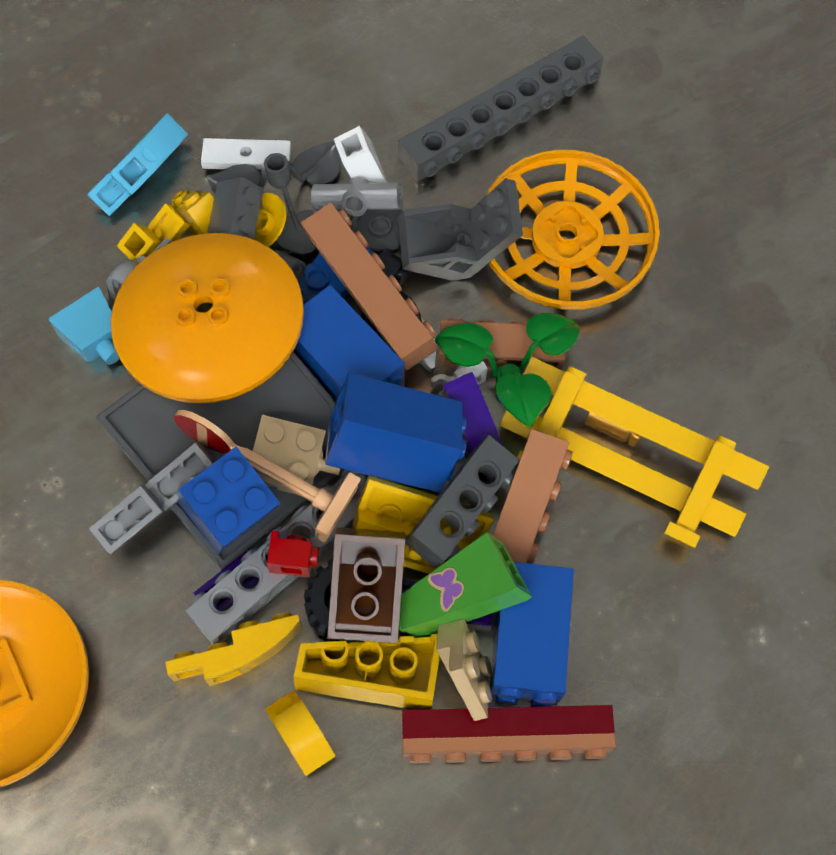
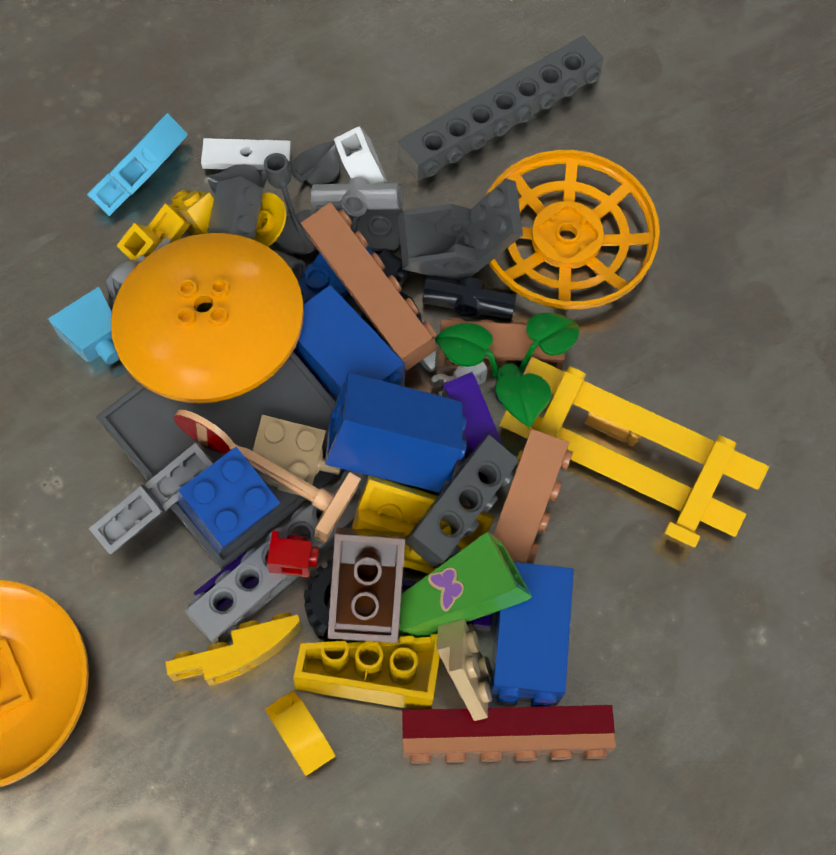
(469, 297): none -> black piece

